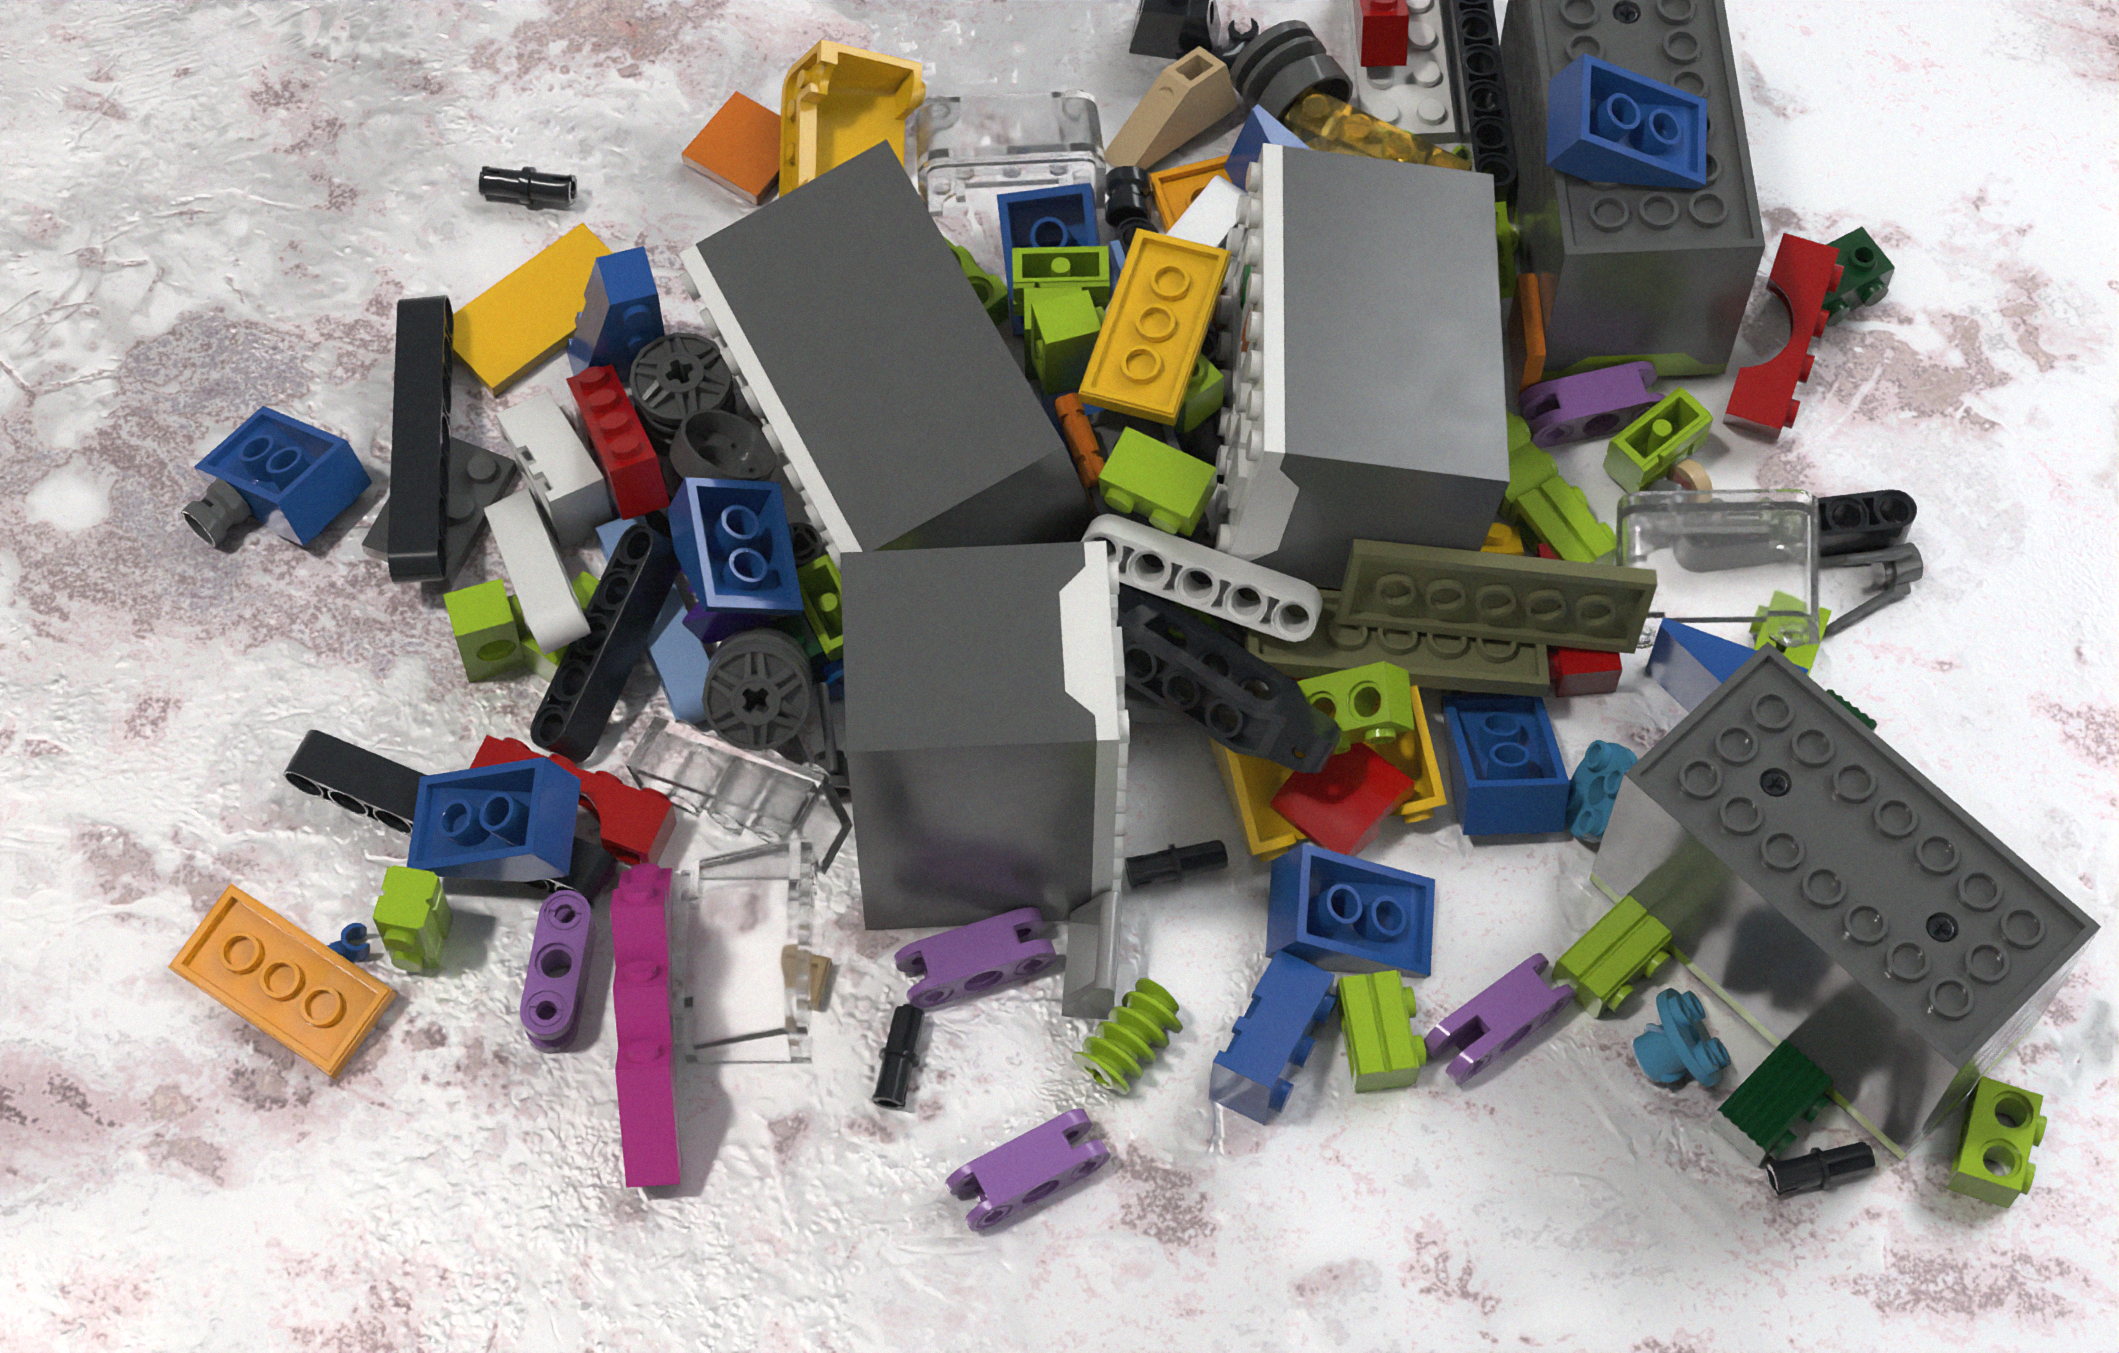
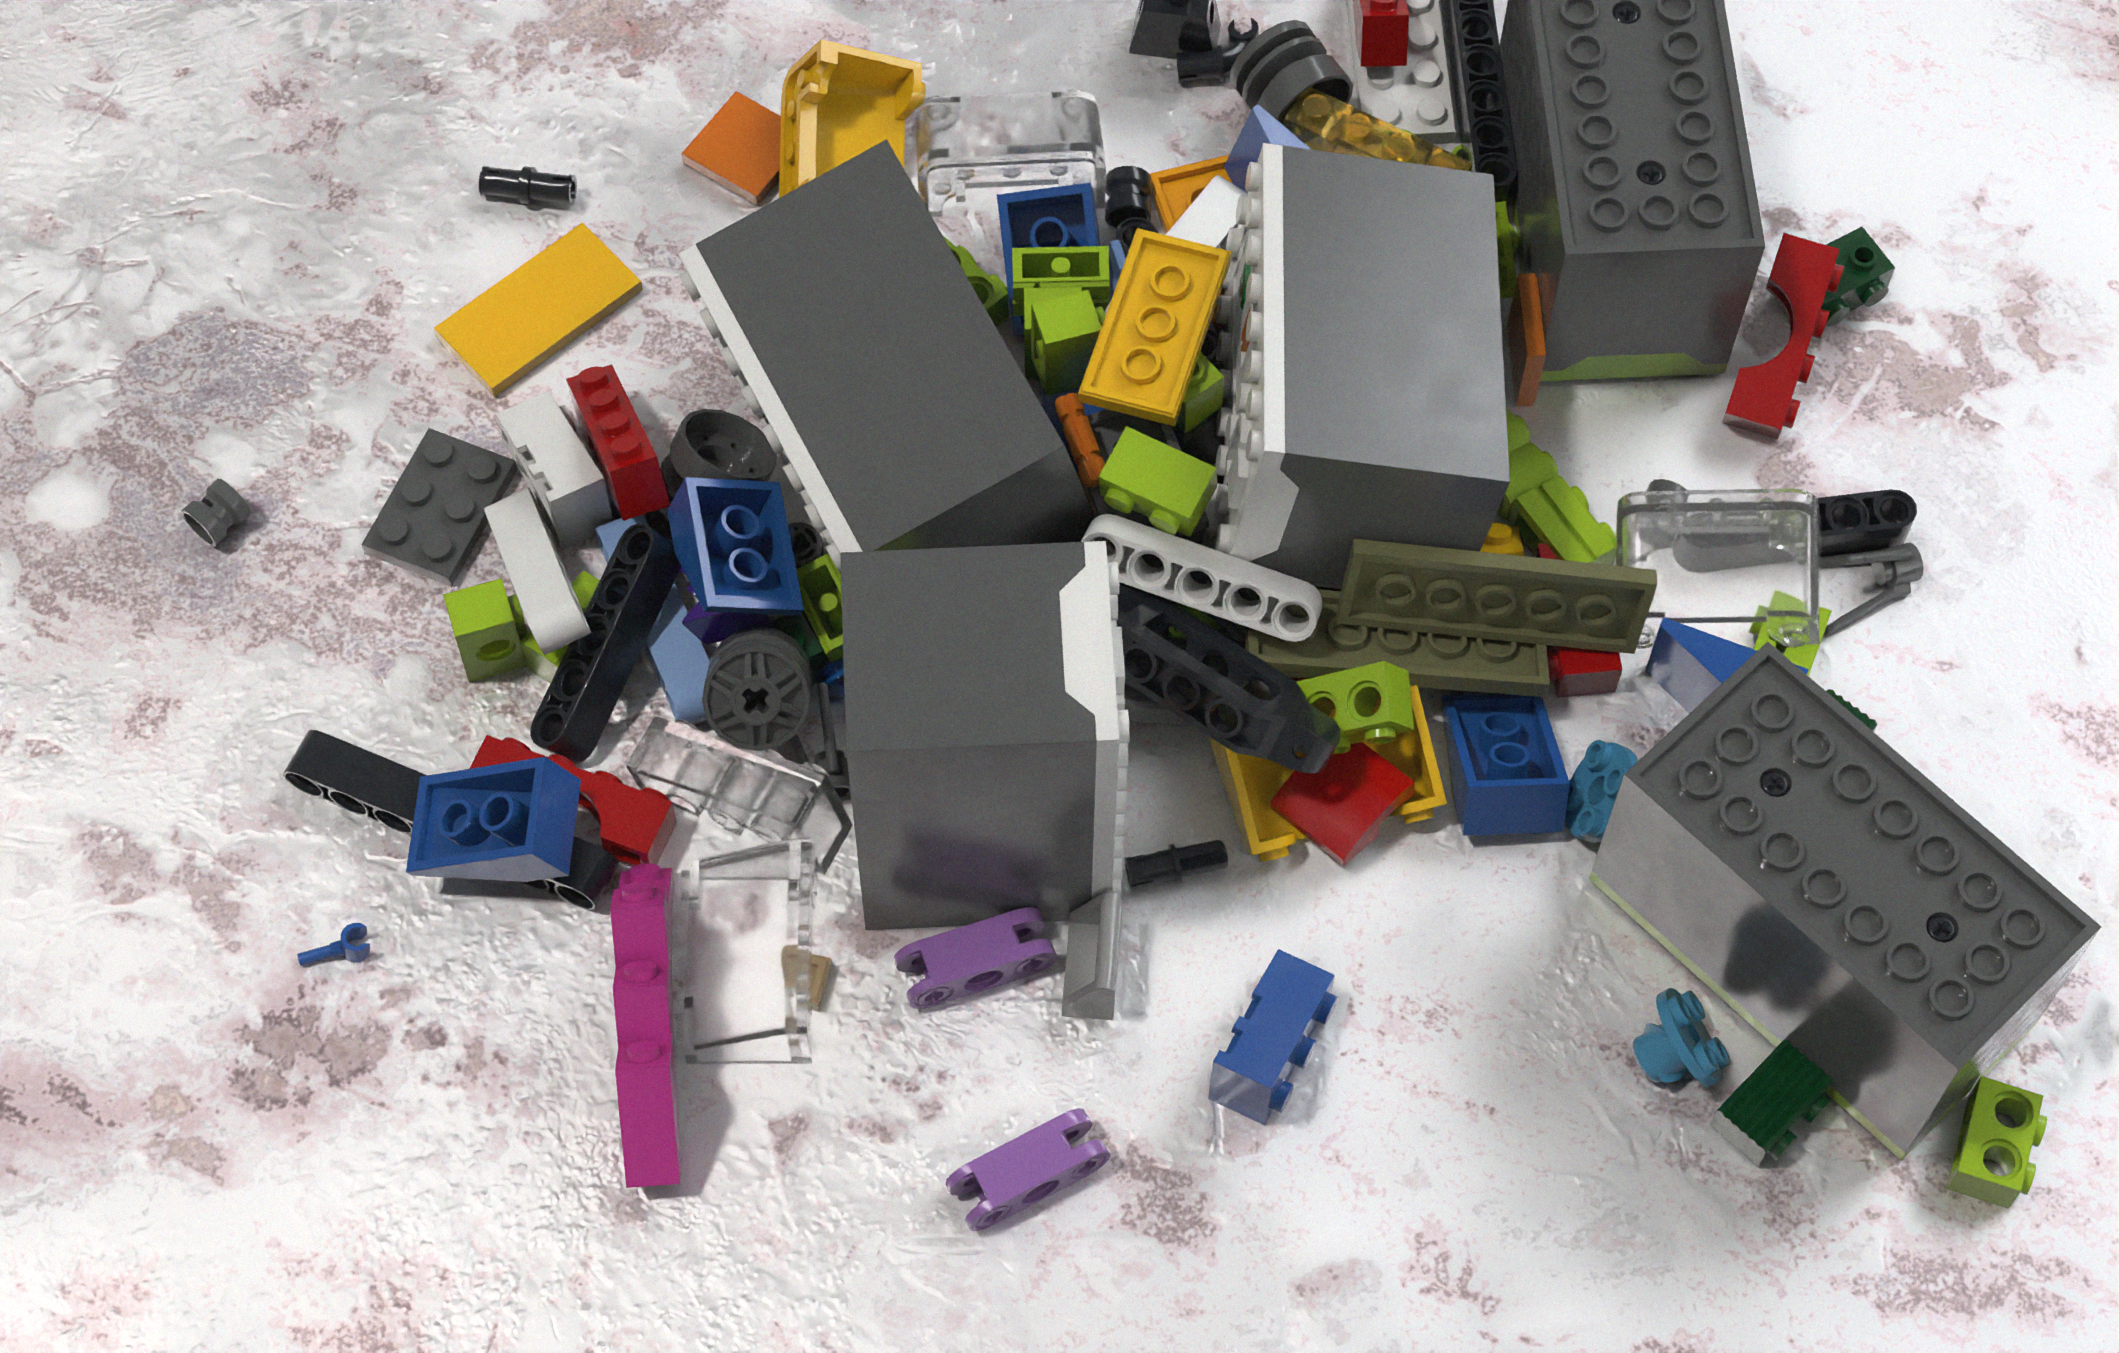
(282, 981): light orange tile -> none
(288, 473): blue slope -> none
(413, 918): lime brick -> none
(421, 440): black beam -> none
(554, 1005): medium lavender piece -> none
(618, 314): blue wedge -> none
(677, 378): dark grey wheel -> none
(899, 1058): black axle -> none
(1128, 1036): lime piece -> none
(1174, 110): tan slope -> none
(1350, 913): blue slope -> none
(1378, 1031): lime brick -> none
(1498, 1019): medium lavender piece -> none
(1588, 403): medium lavender piece -> none
(1614, 957): lime brick -> none
(1624, 127): blue slope -> none
(1657, 441): lime brick -> none
(1689, 475): tan tile -> none
(1819, 1168): black axle -> none

